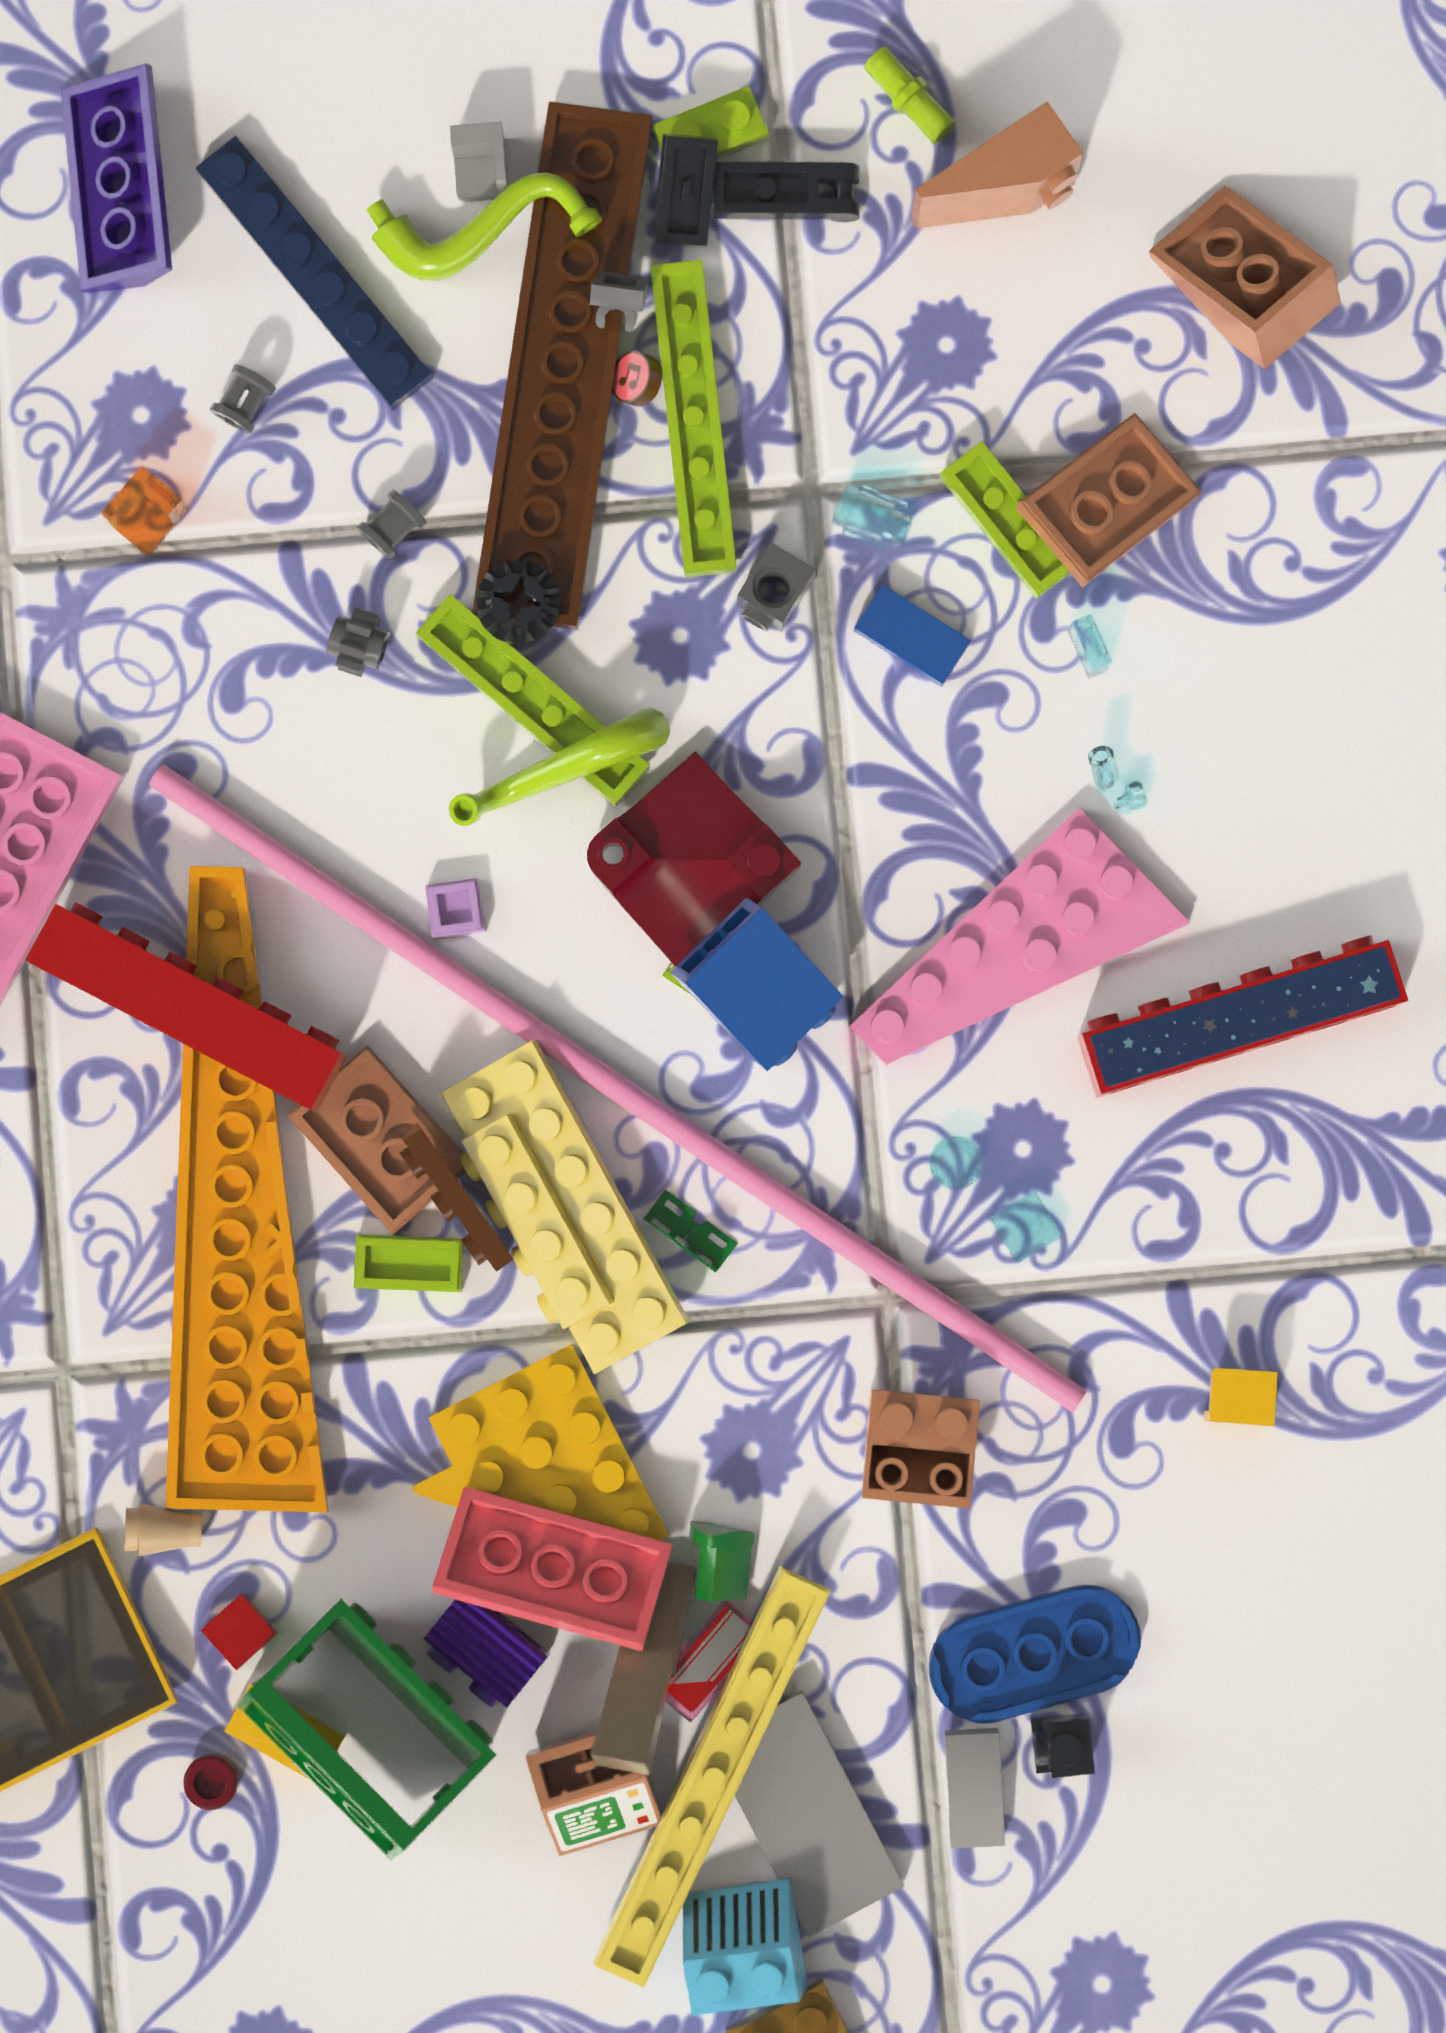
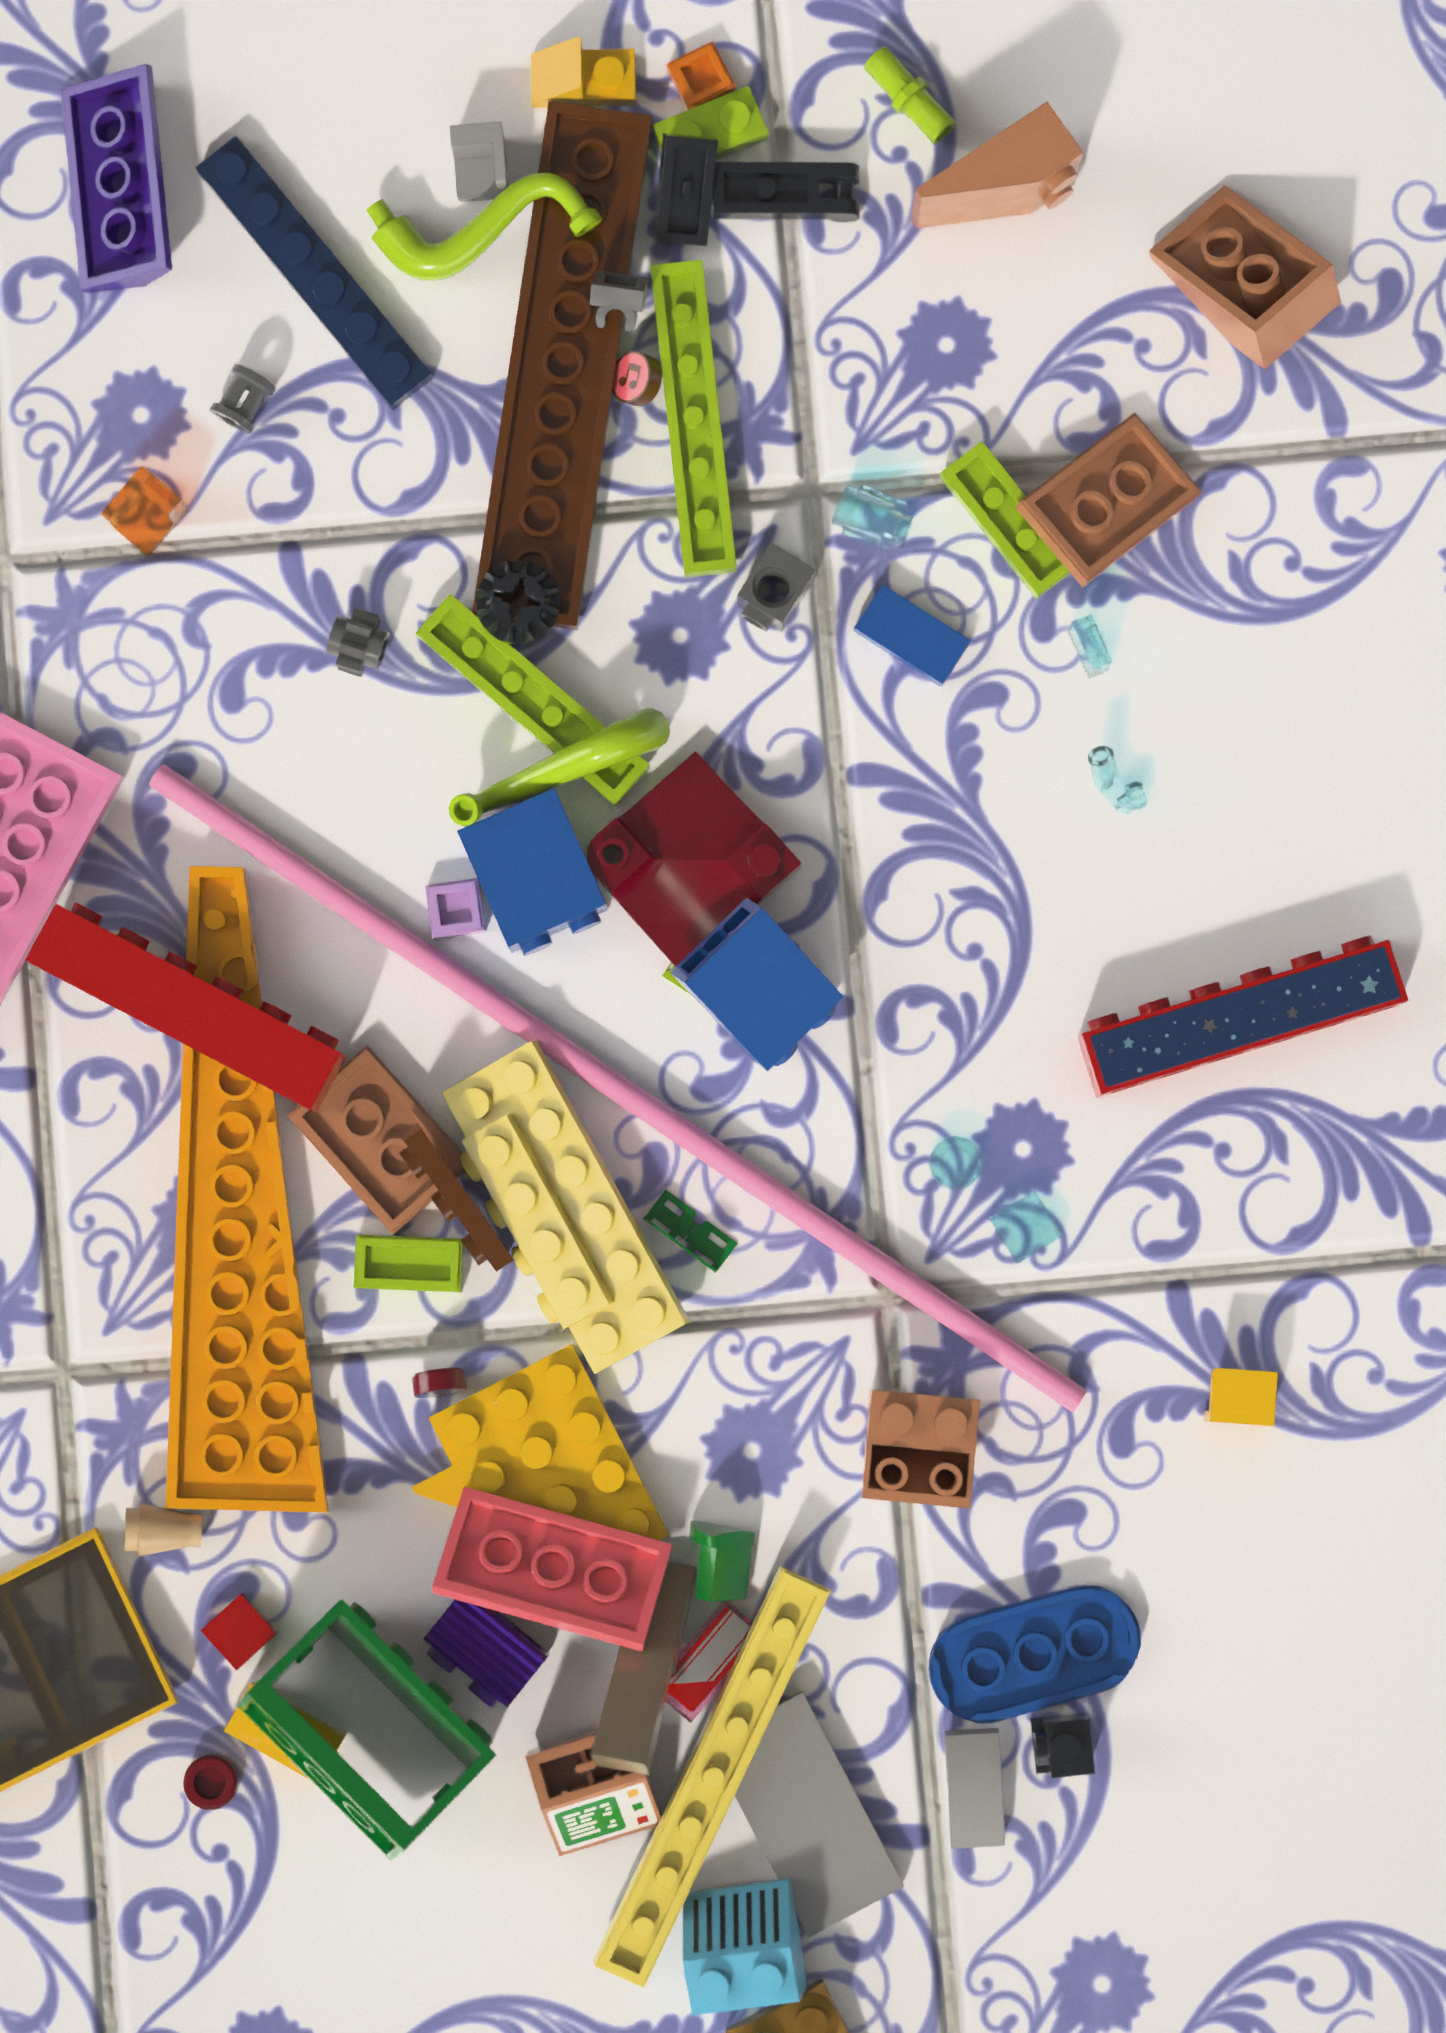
(391, 524): dark grey bush -> none
(439, 1382): none -> dark red tile
(533, 872): none -> blue brick
(583, 76): none -> yellow slope
(700, 76): none -> orange tile
(1041, 926): bright pink wing -> none

